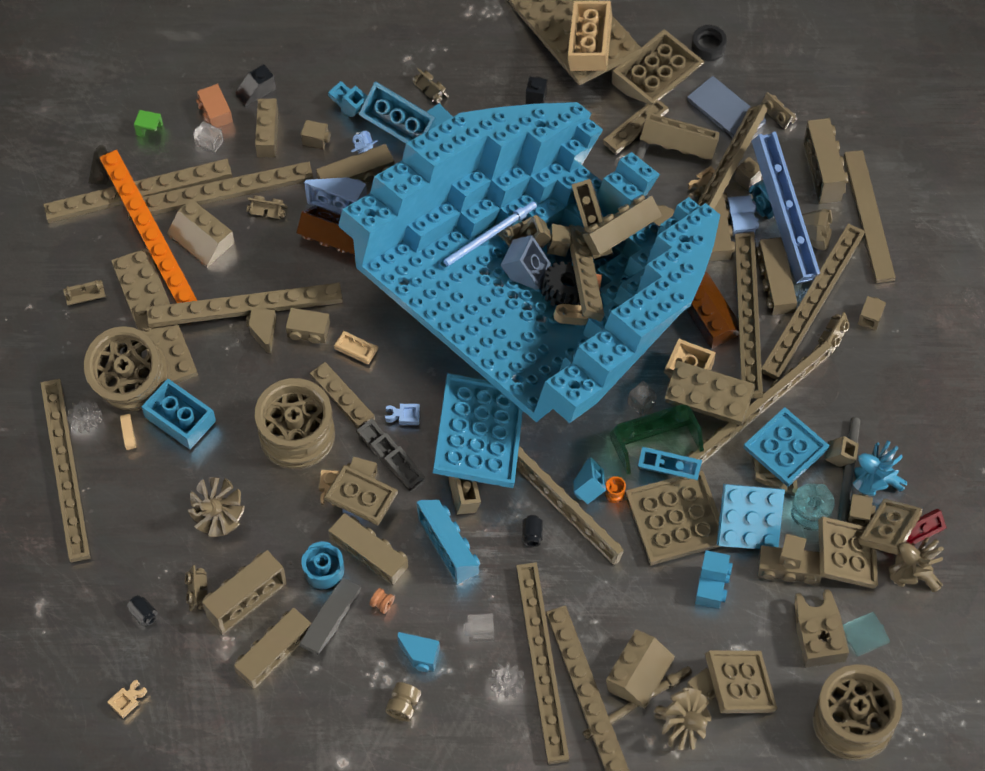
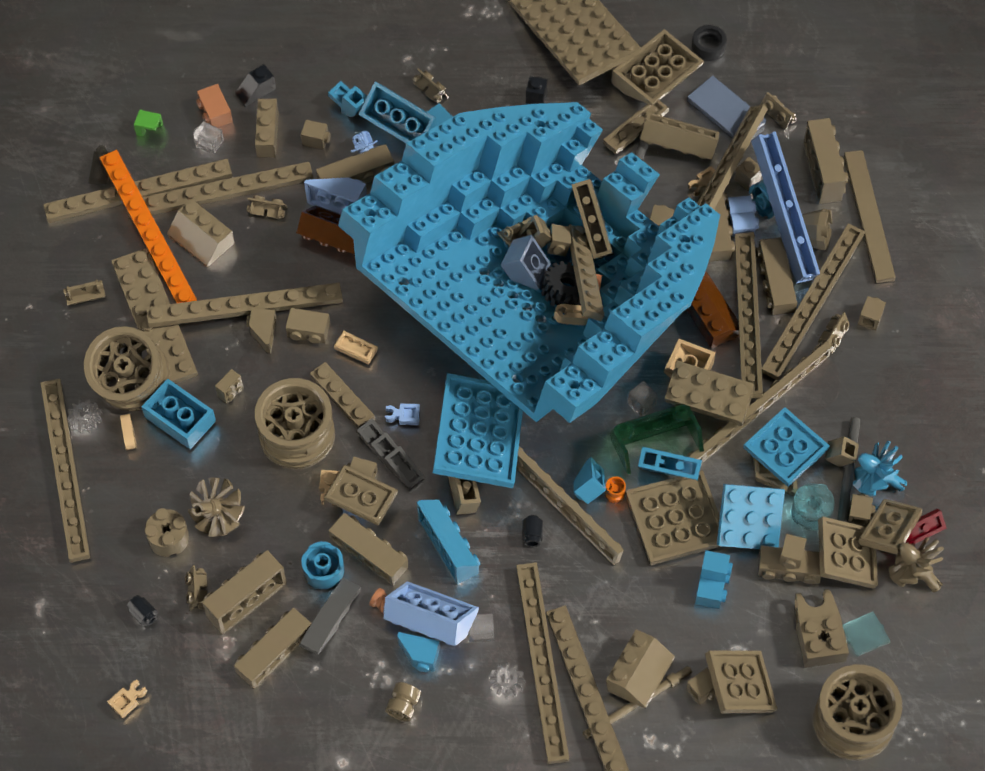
(167, 532): none -> dark tan brick
(229, 386): none -> dark tan piece
(430, 613): none -> light blue slope
(518, 214): light blue bar -> none
(590, 36): tan brick -> none
(622, 224): dark tan brick -> none
(687, 714): dark tan piece -> none

